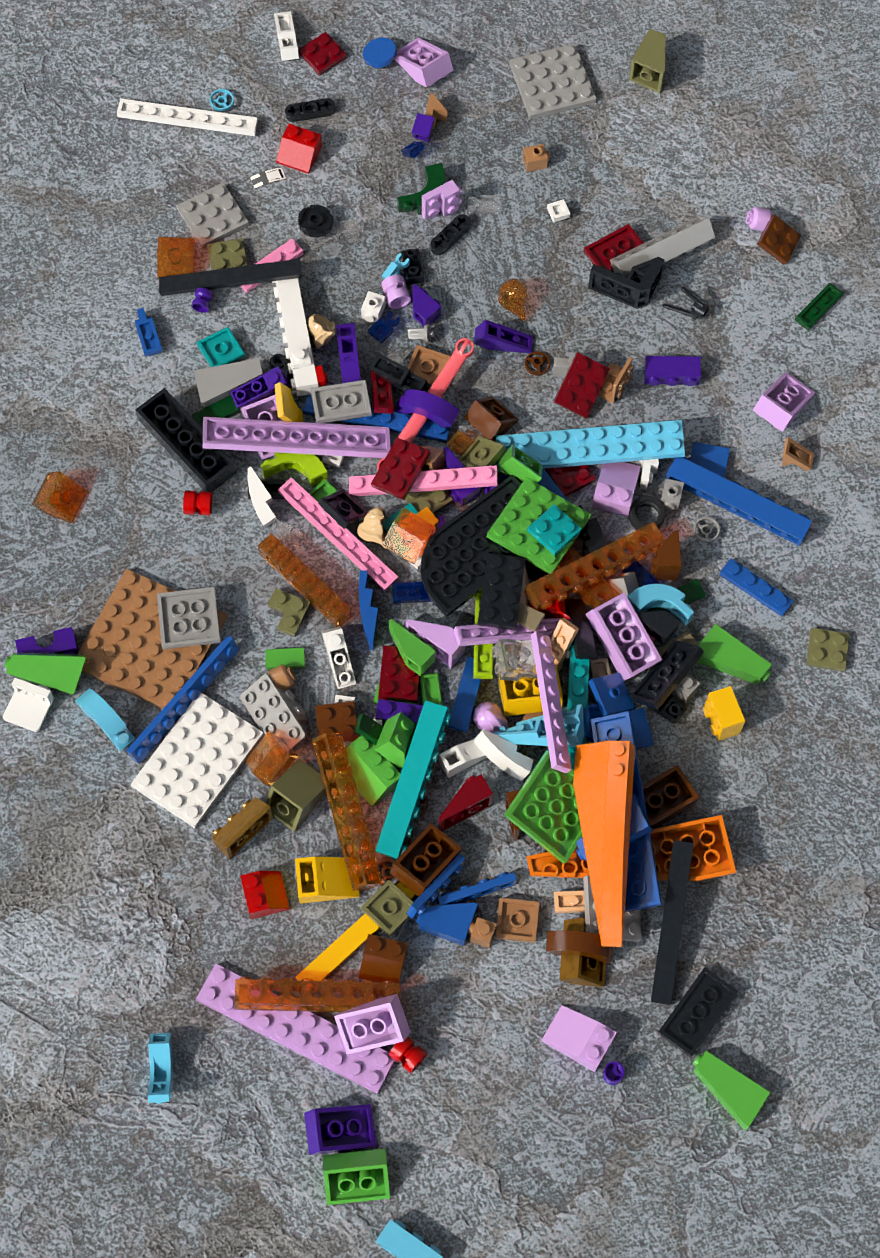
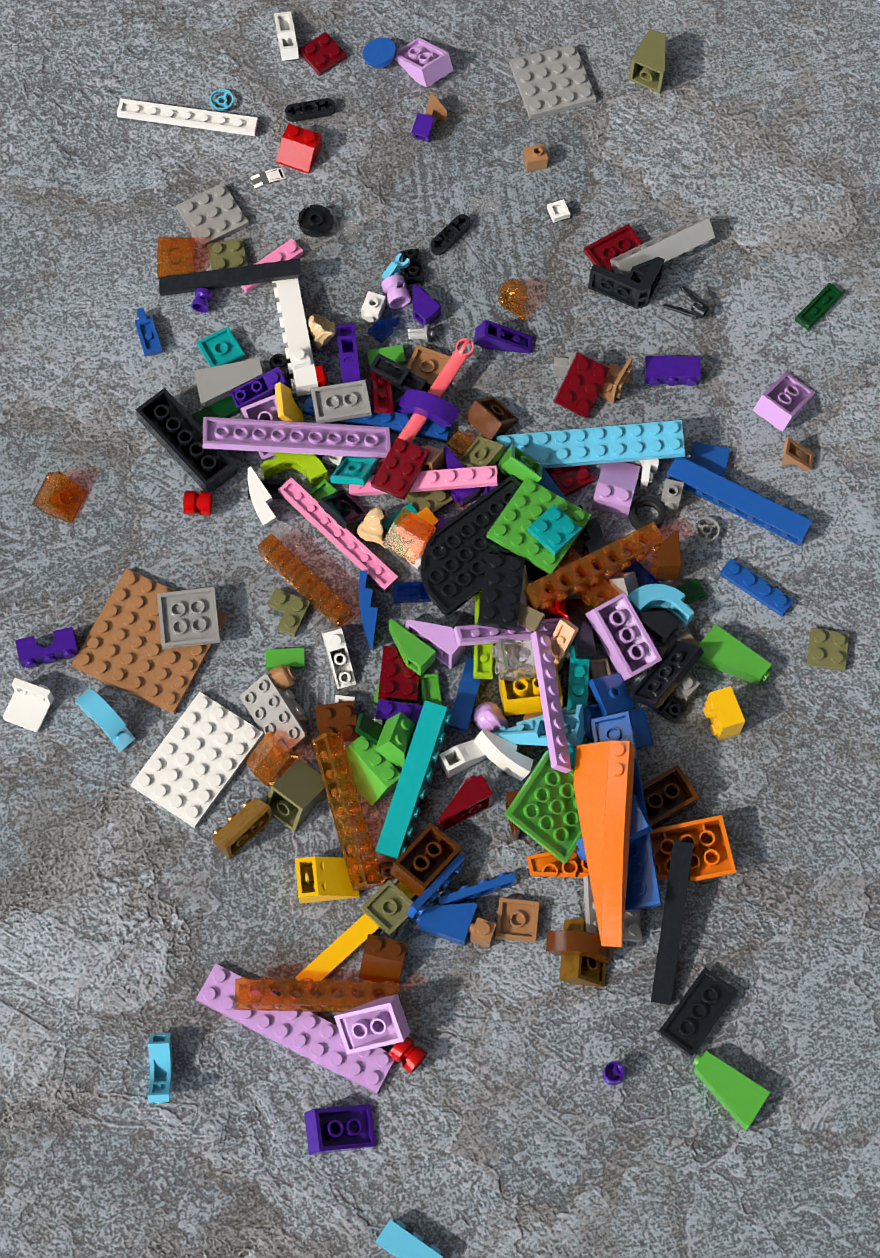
(47, 669): bright green slope -> none
(180, 702): blue plate -> none
(264, 893): red slope -> none
(355, 470): none -> teal plate
(356, 1176): bright green slope -> none
(394, 353): none -> bright green tile
(413, 149): clear blue plate -> none
(434, 177): dark green arch -> none
(442, 199): lavender plate -> none
(538, 366): reddish brown piece -> none
(569, 902): light nougat plate -> none
(579, 1037): lavender slope -> none
(758, 218): lavender head -> none
(779, 239): reddish brown plate -> none

